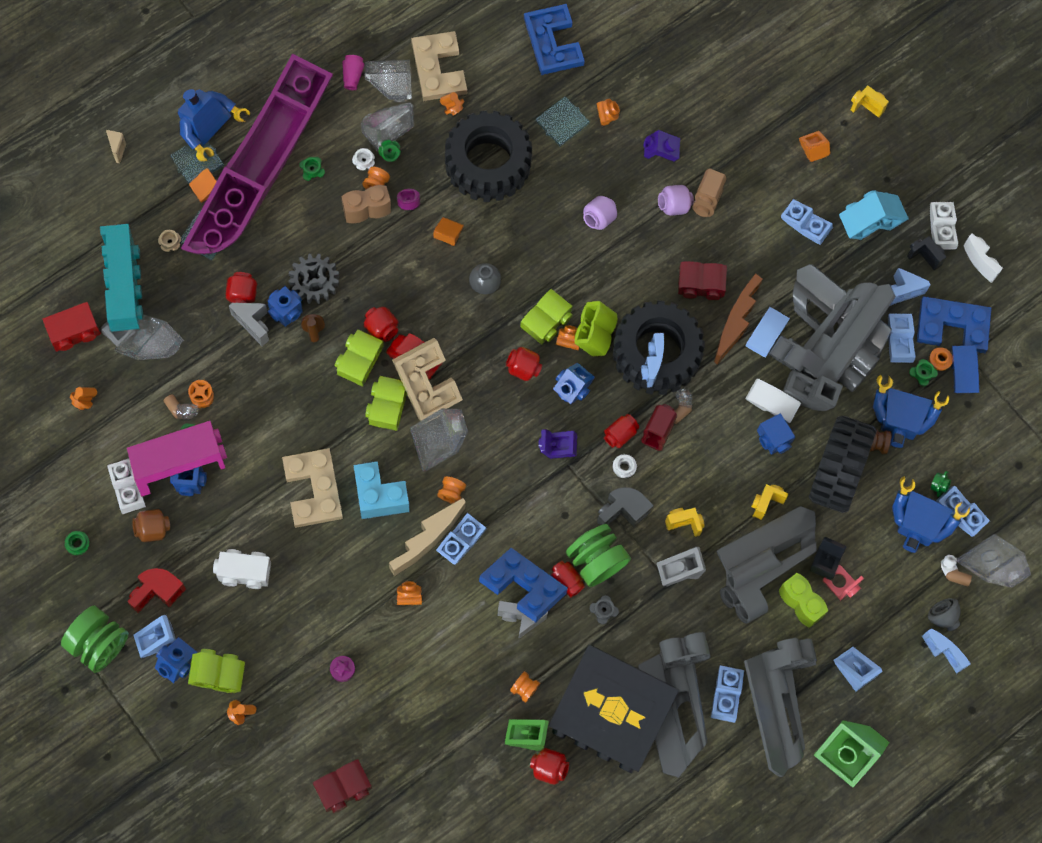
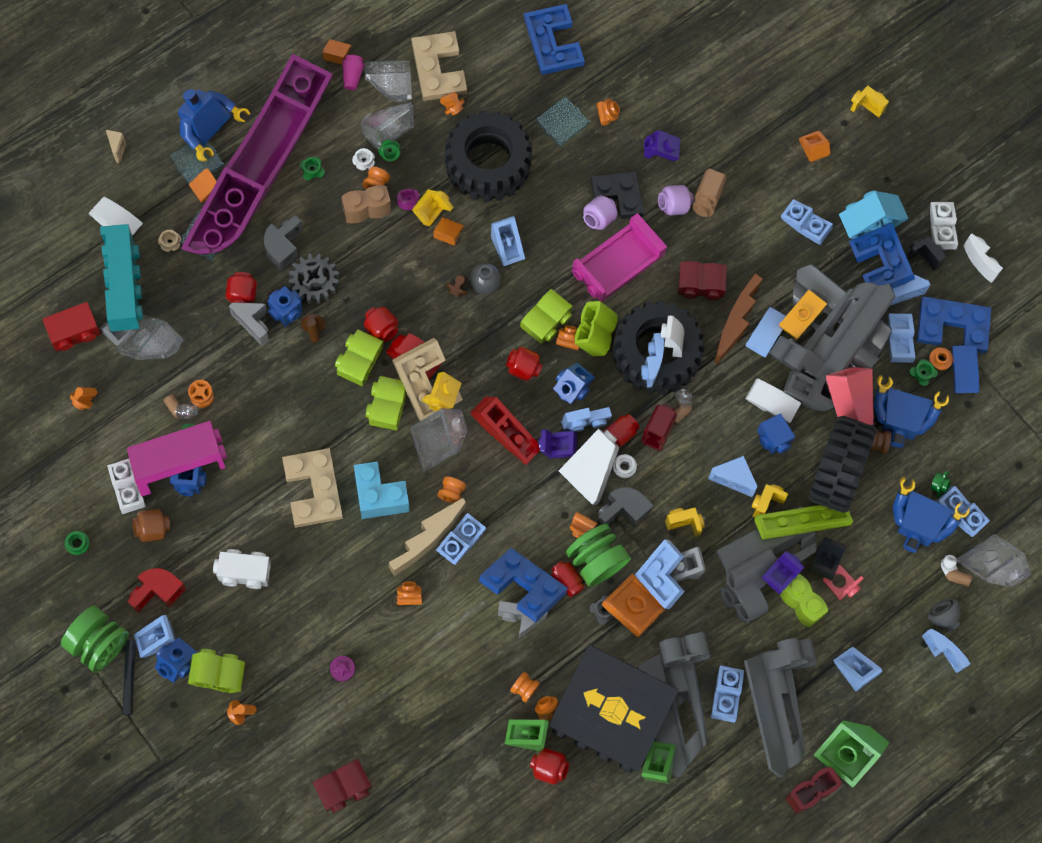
(110, 213): none -> white slope
(128, 678): none -> black bar
(278, 245): none -> dark grey brick
(335, 51): none -> orange slope
(431, 206): none -> yellow bracket
(443, 392): none -> yellow bracket
(456, 289): none -> reddish brown plate
(505, 428): none -> red slope
(507, 241): none -> light blue slope
(546, 707): none -> orange plate
(579, 419): none -> light blue plate
(581, 525): none -> orange plate
(591, 465): none -> white slope
(619, 259): none -> dark pink panel
(621, 187): none -> black plate
(633, 605): none -> orange tile
(656, 571): none -> light blue plate
(659, 763): none -> bright green slope
(674, 335): none -> white slope
(735, 475): none -> light blue slope
(783, 572): none -> dark purple bracket
(800, 521): none -> lime tile
(802, 315): none -> light orange plate
(811, 791): none -> dark red brick
(852, 393): none -> coral slope
(887, 244): none -> blue plate

